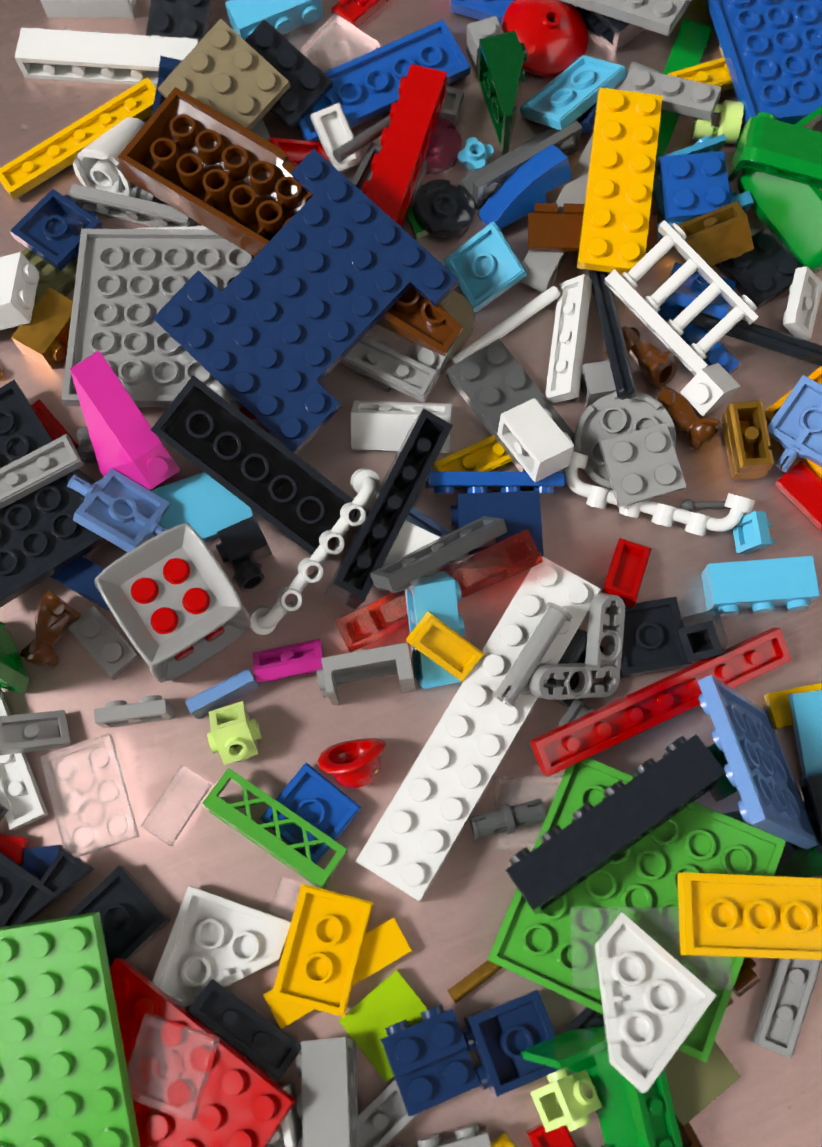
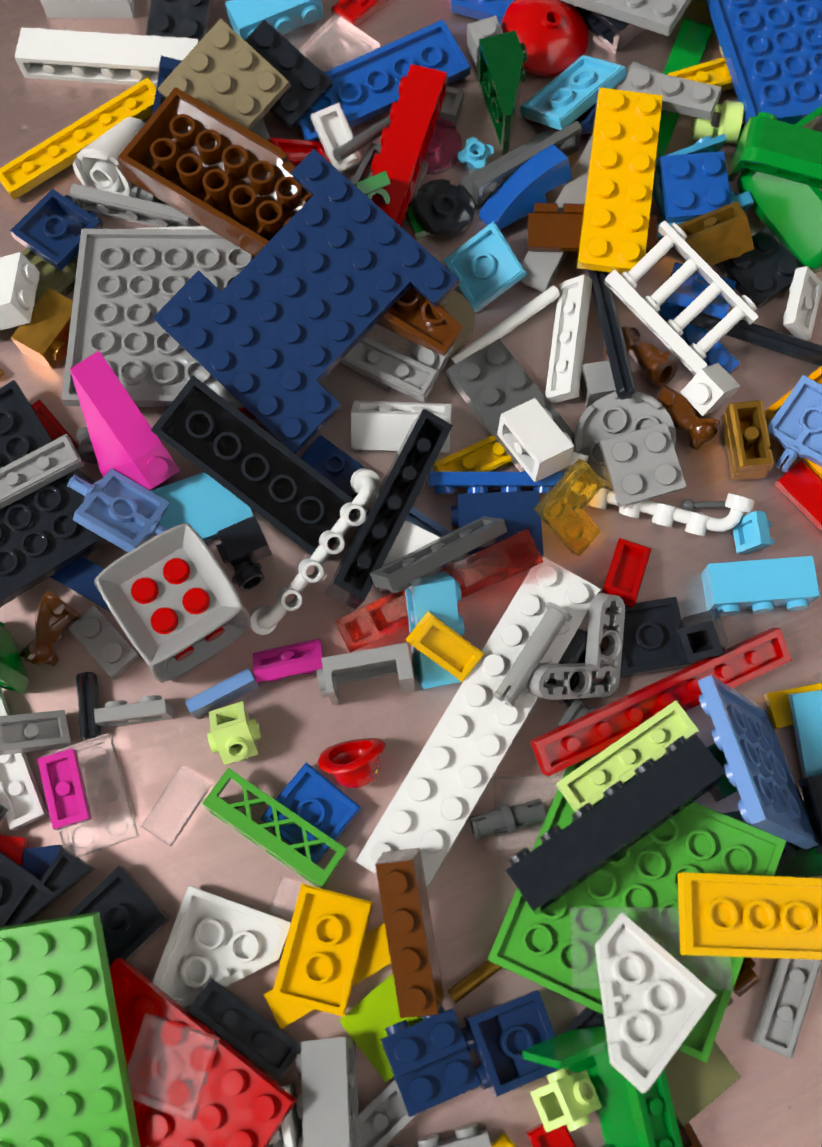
(64, 789): none -> dark pink plate
(87, 701): none -> black axle
(332, 463): none -> dark blue plate
(374, 185): none -> green tile
(409, 933): none -> reddish brown brick
(564, 507): none -> clear yellow plate
(625, 755): none -> yellowish green plate

